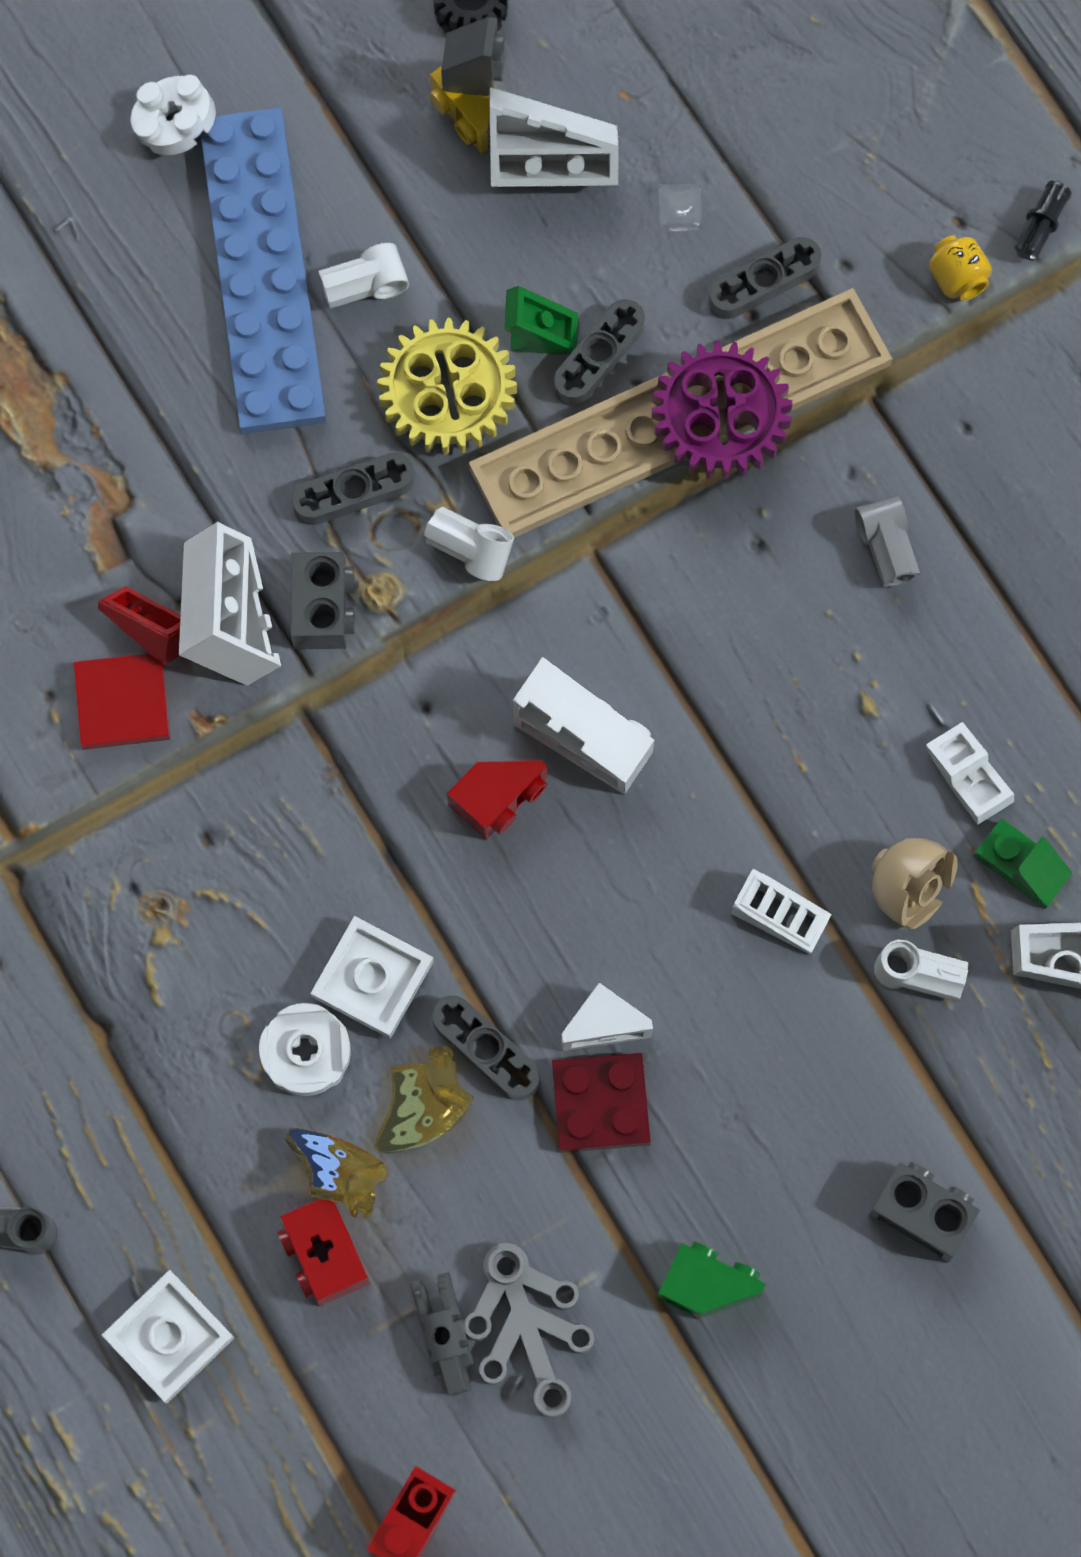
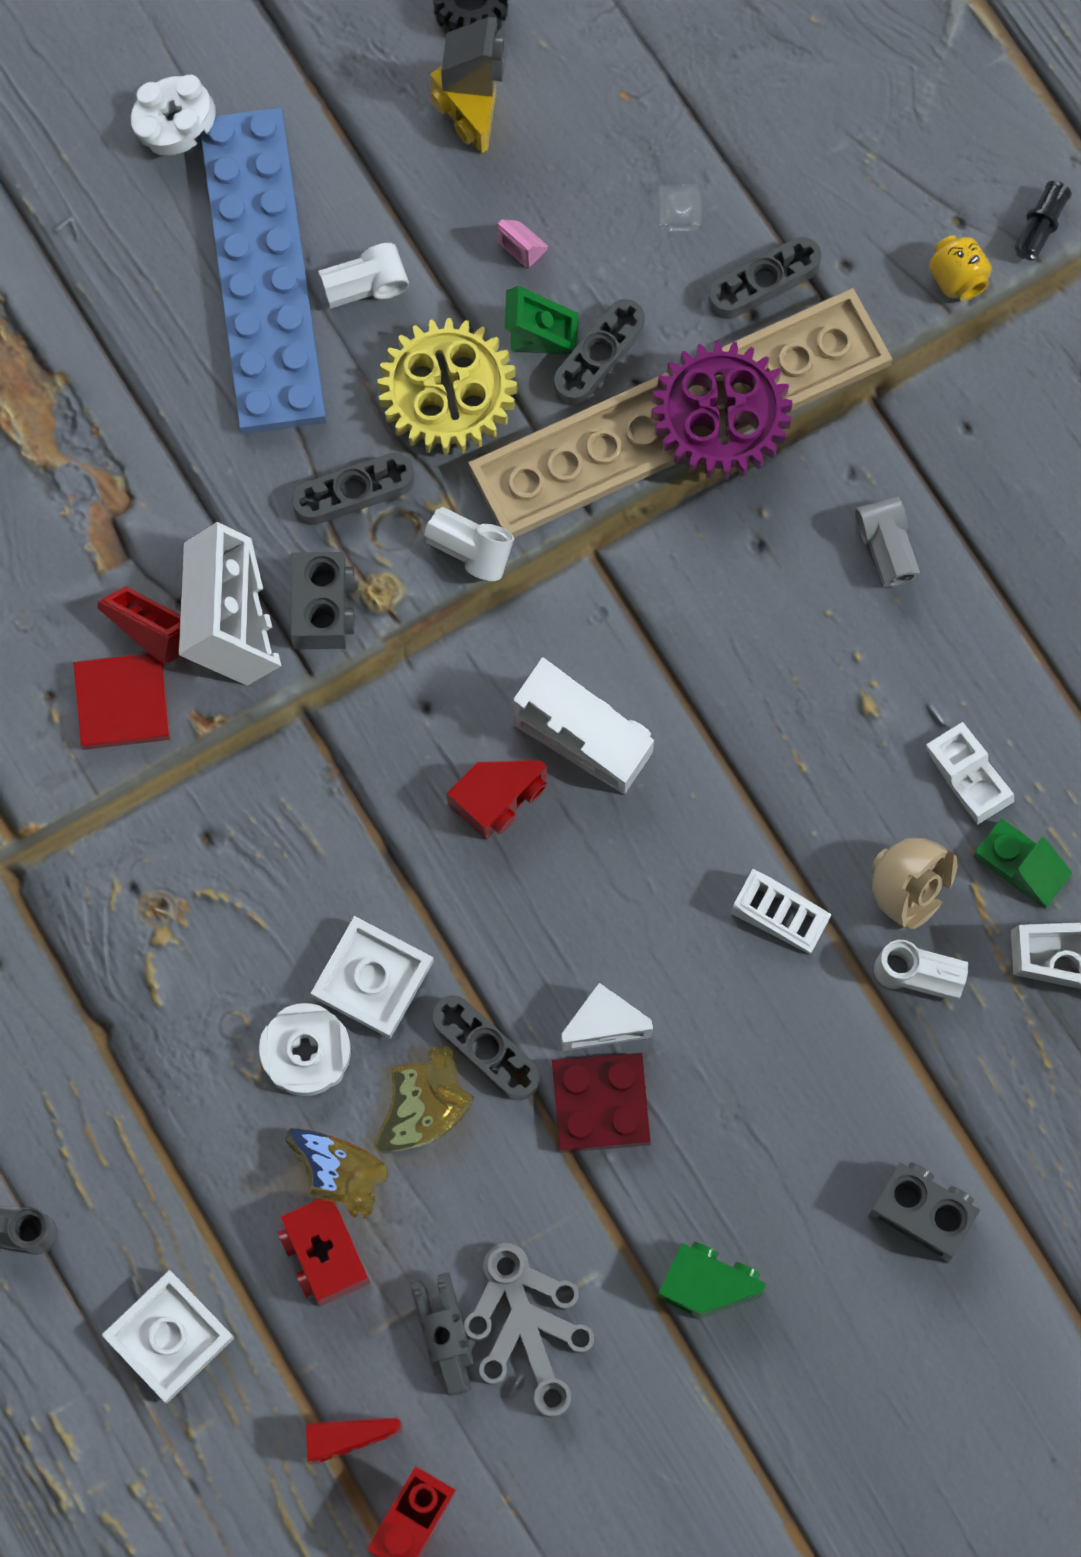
(338, 1438): none -> red slope
(520, 242): none -> bright pink slope
(548, 145): white wedge -> none

